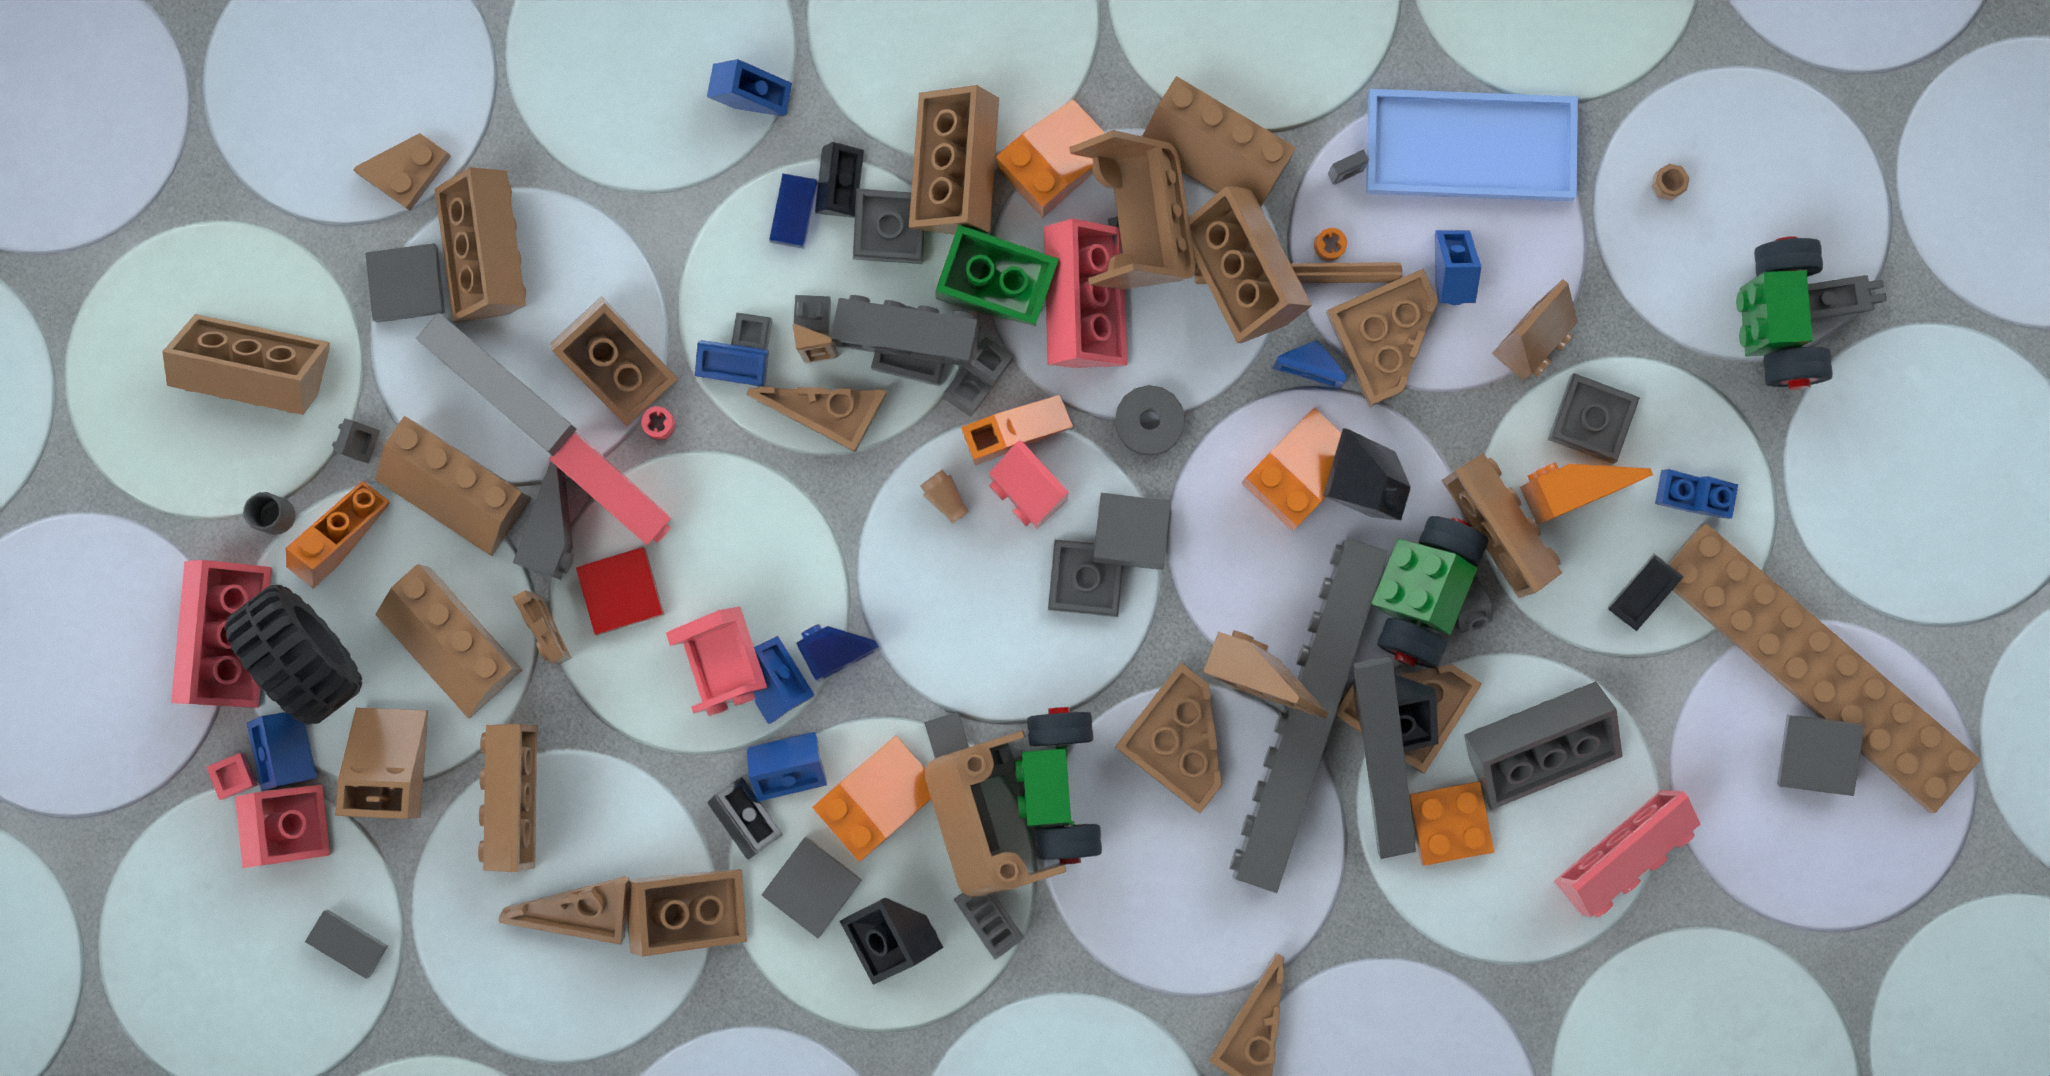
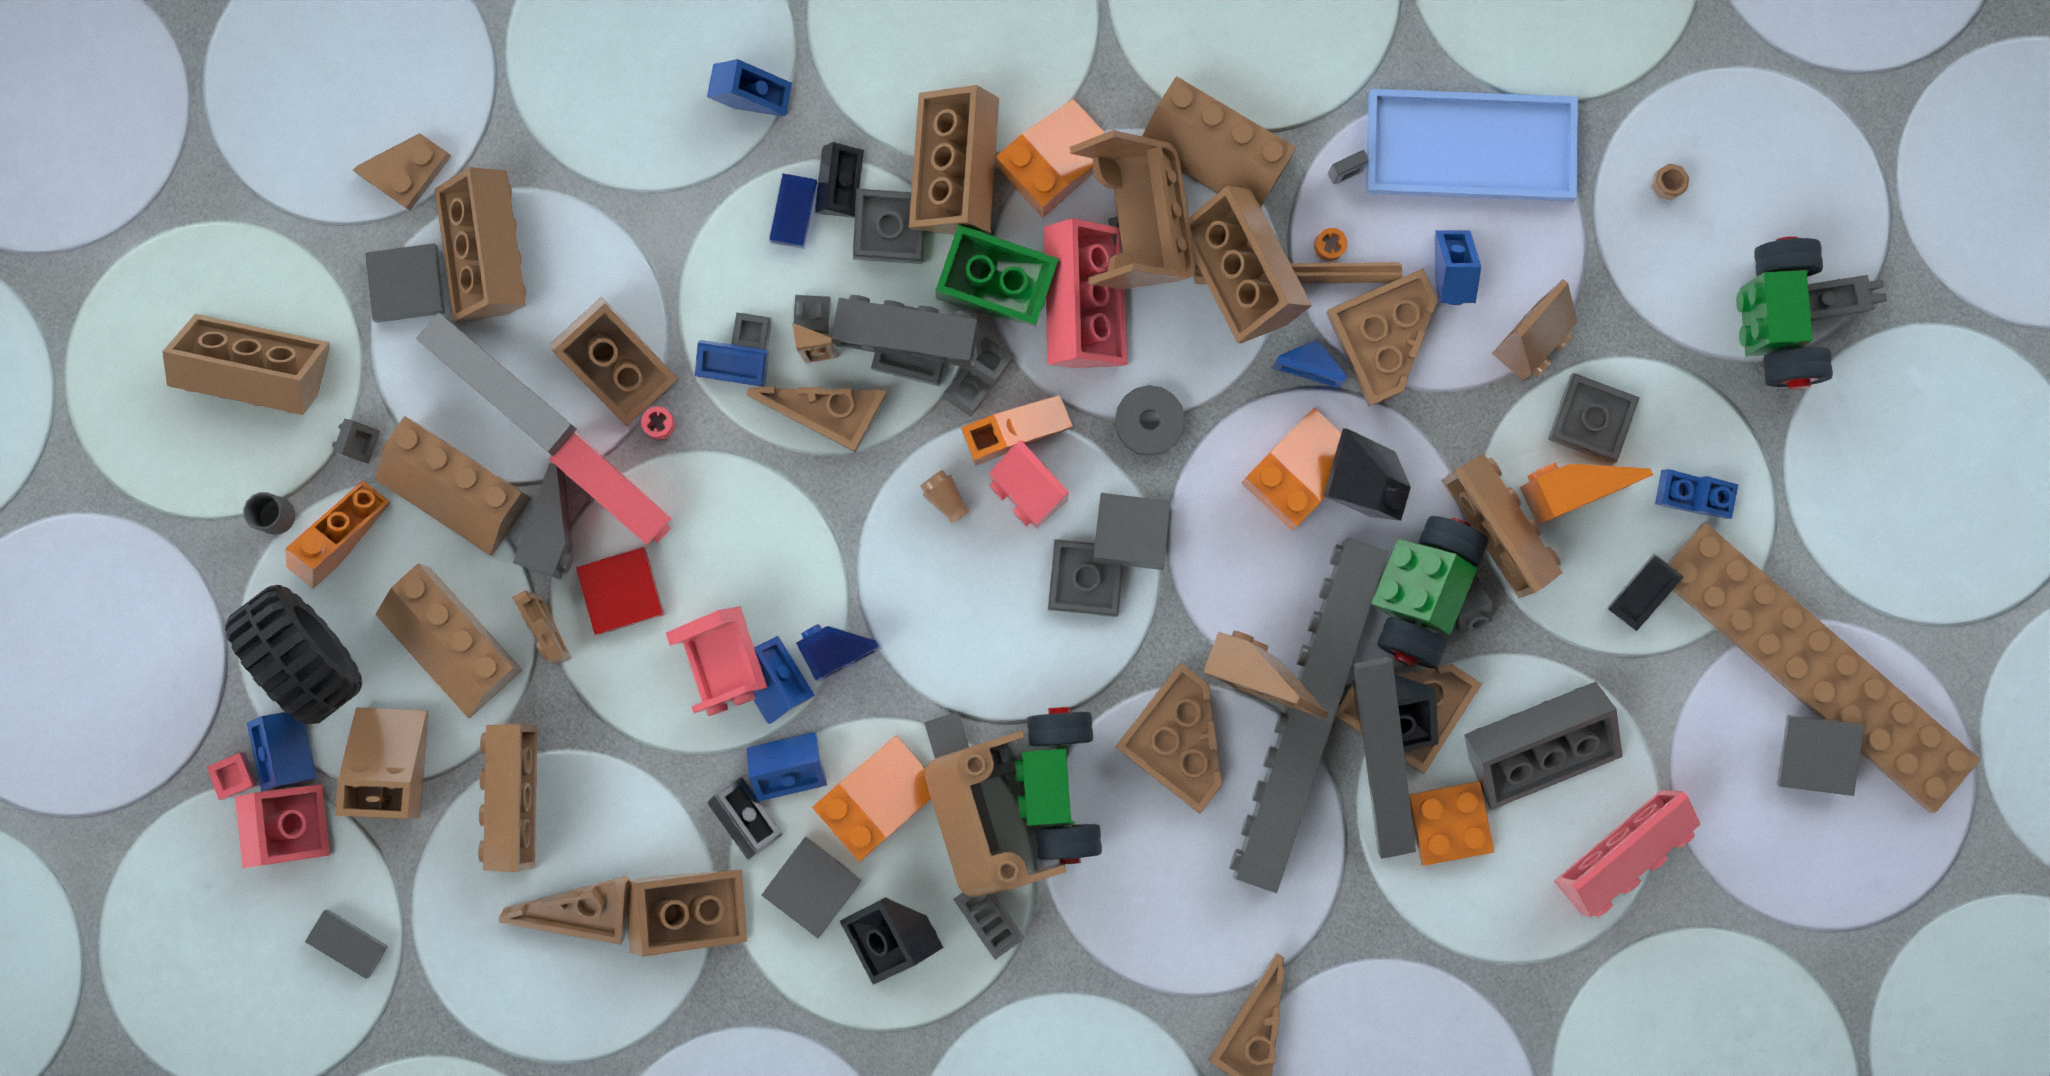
(204, 661): coral slope -> none

